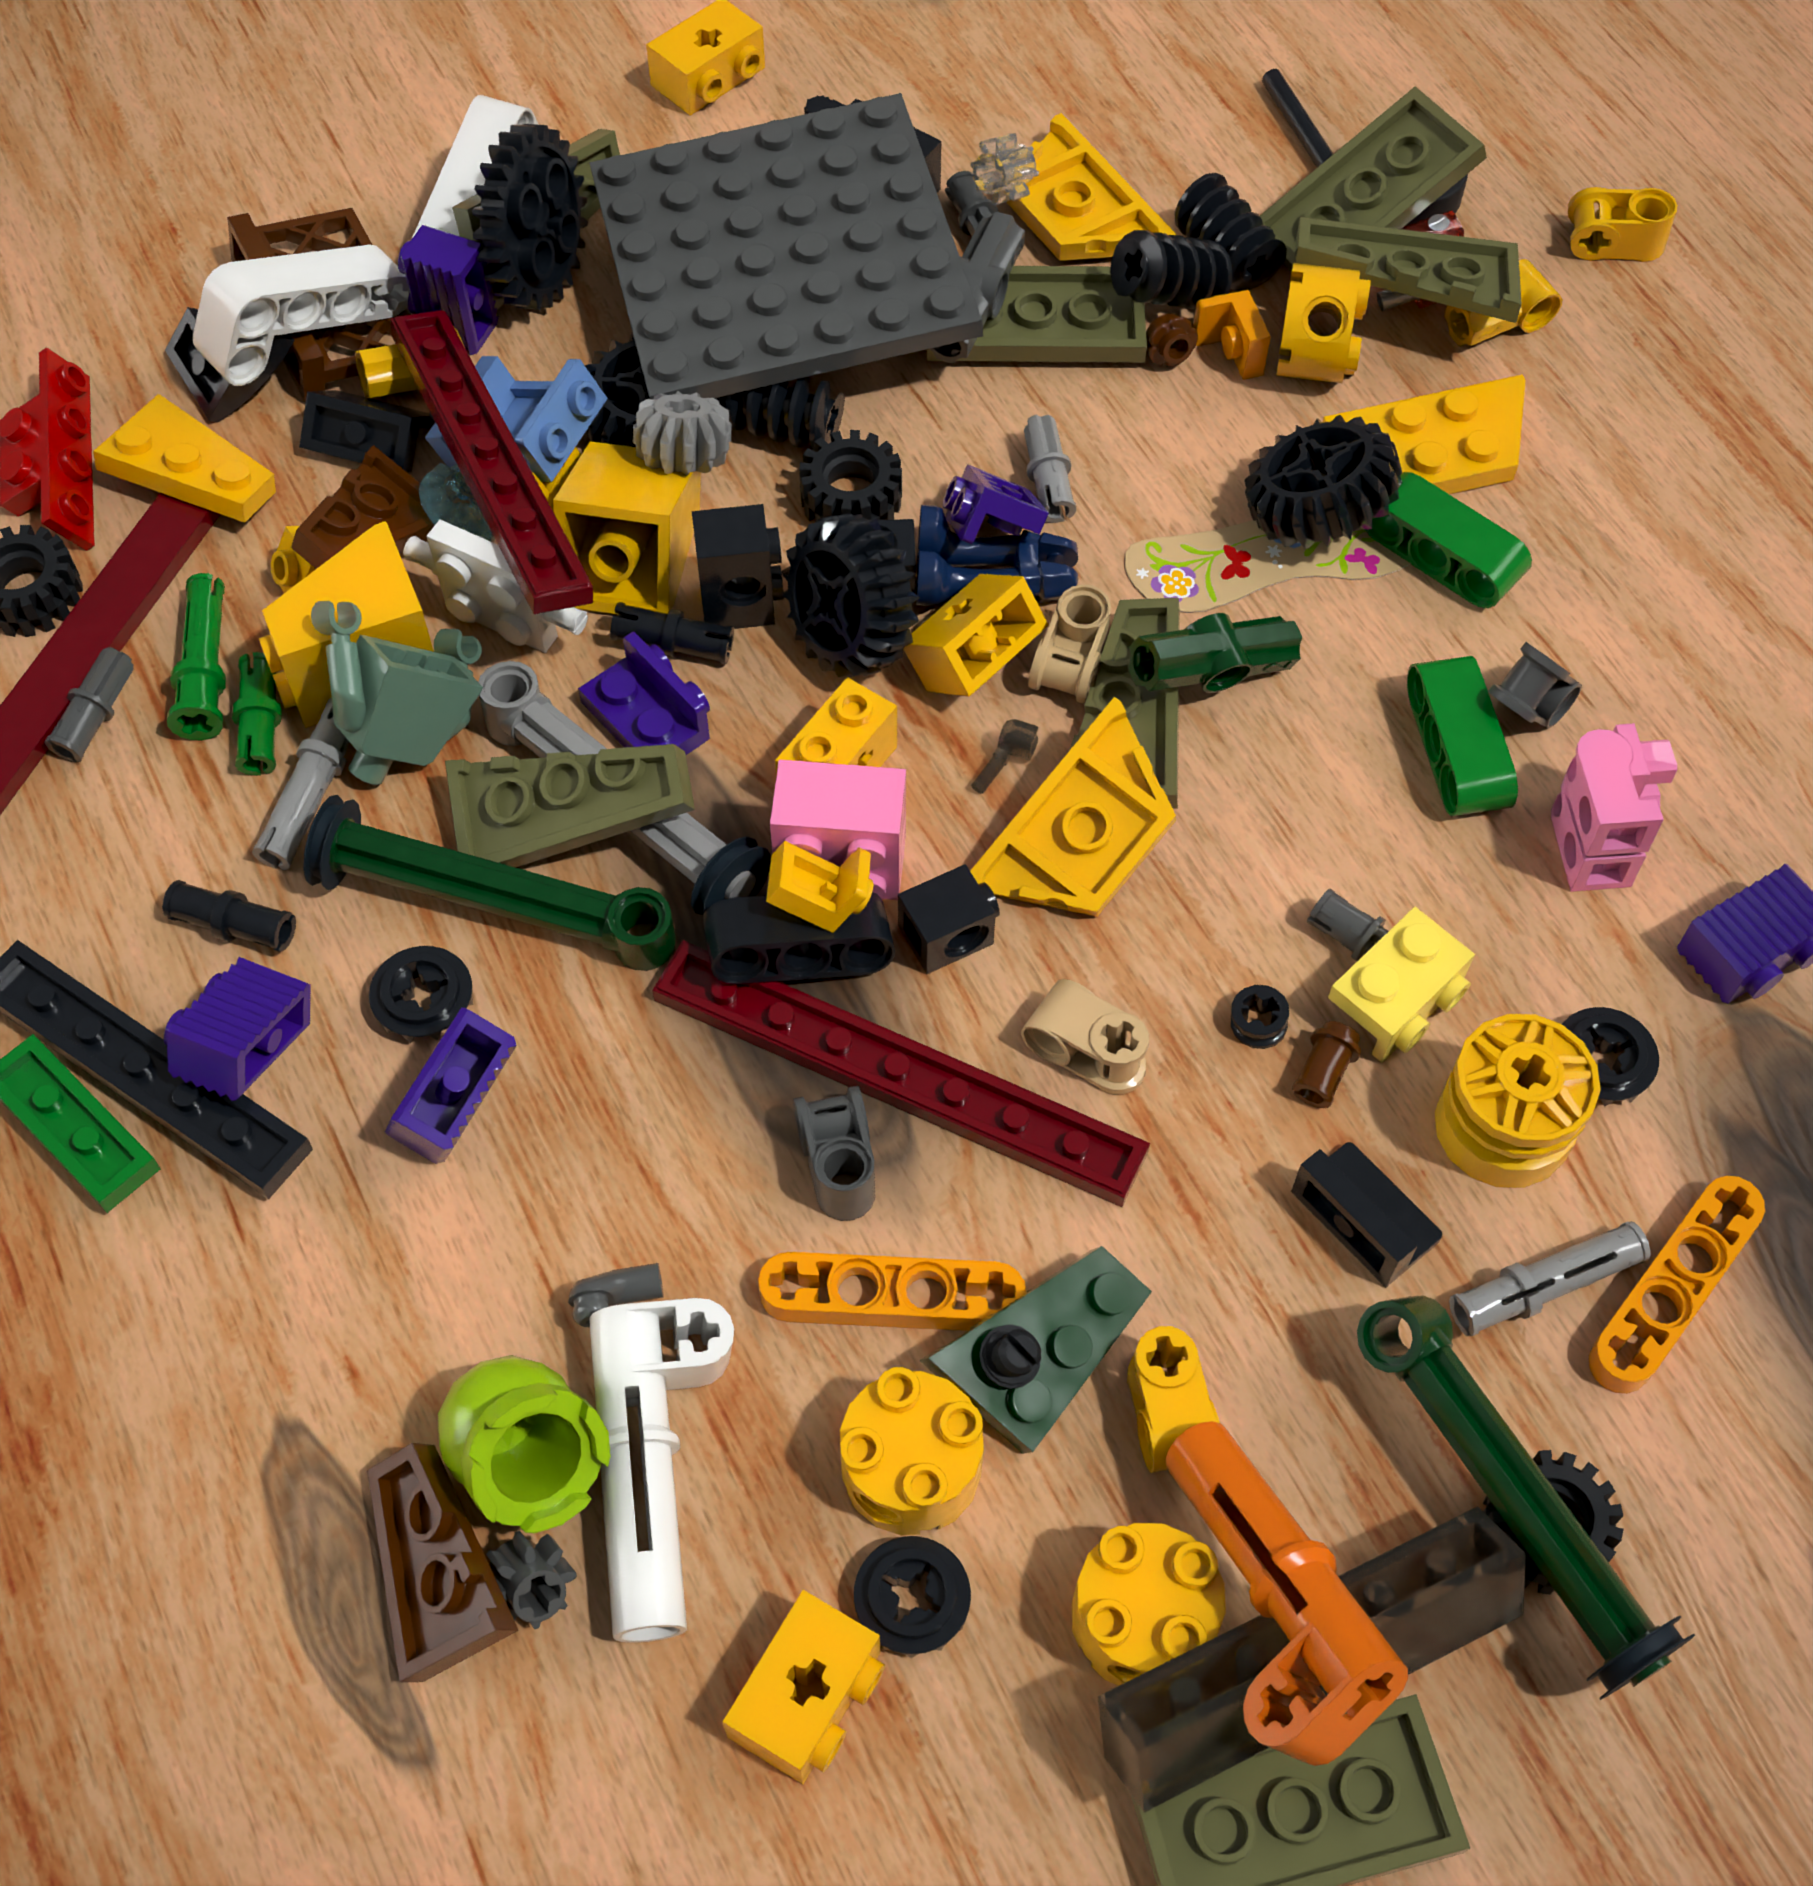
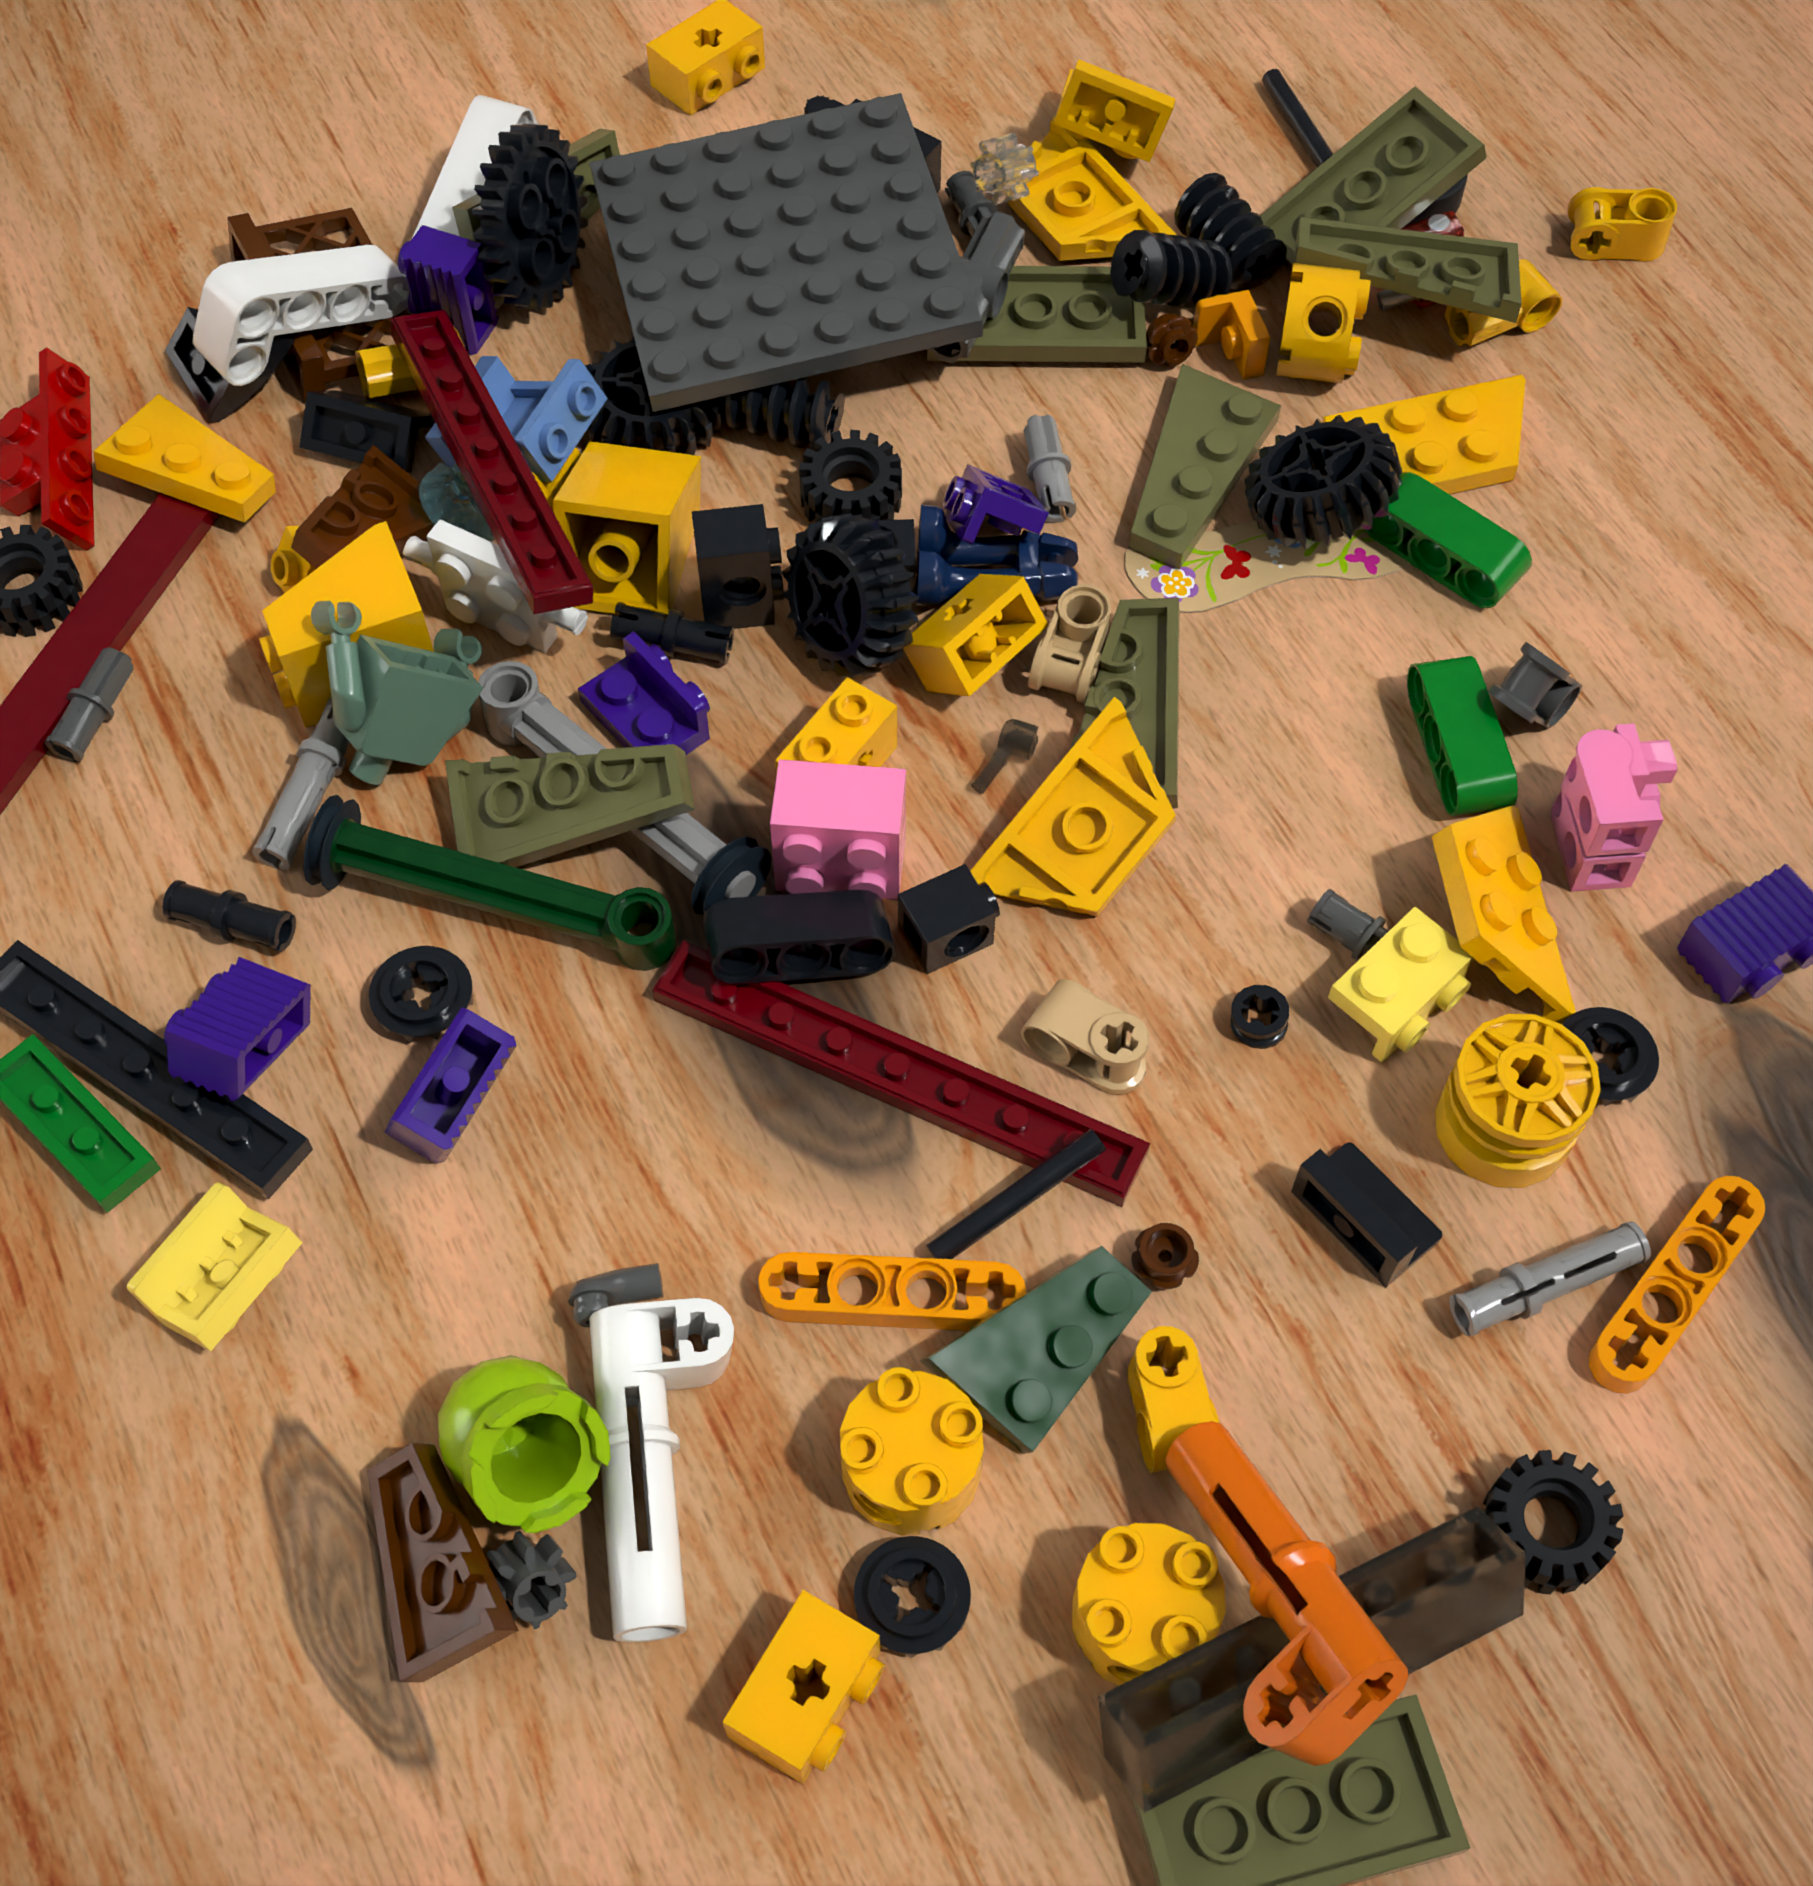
(198, 676): green pin -> none
(212, 1267): none -> light yellow bracket
(256, 716): green pin -> none
(682, 433): light grey gear -> none
(817, 887): yellow bracket -> none
(838, 1142): dark grey piece -> none
(1010, 1356): black piece -> none
(1017, 1196): none -> black bar
(1113, 111): none -> yellow bracket
(1168, 1239): none -> reddish brown plate
(1199, 458): none -> olive wing
(1214, 653): dark green piece -> none
(1332, 1051): reddish brown pin -> none
(1501, 906): none -> yellow wing
(1518, 1489): dark green piece -> none

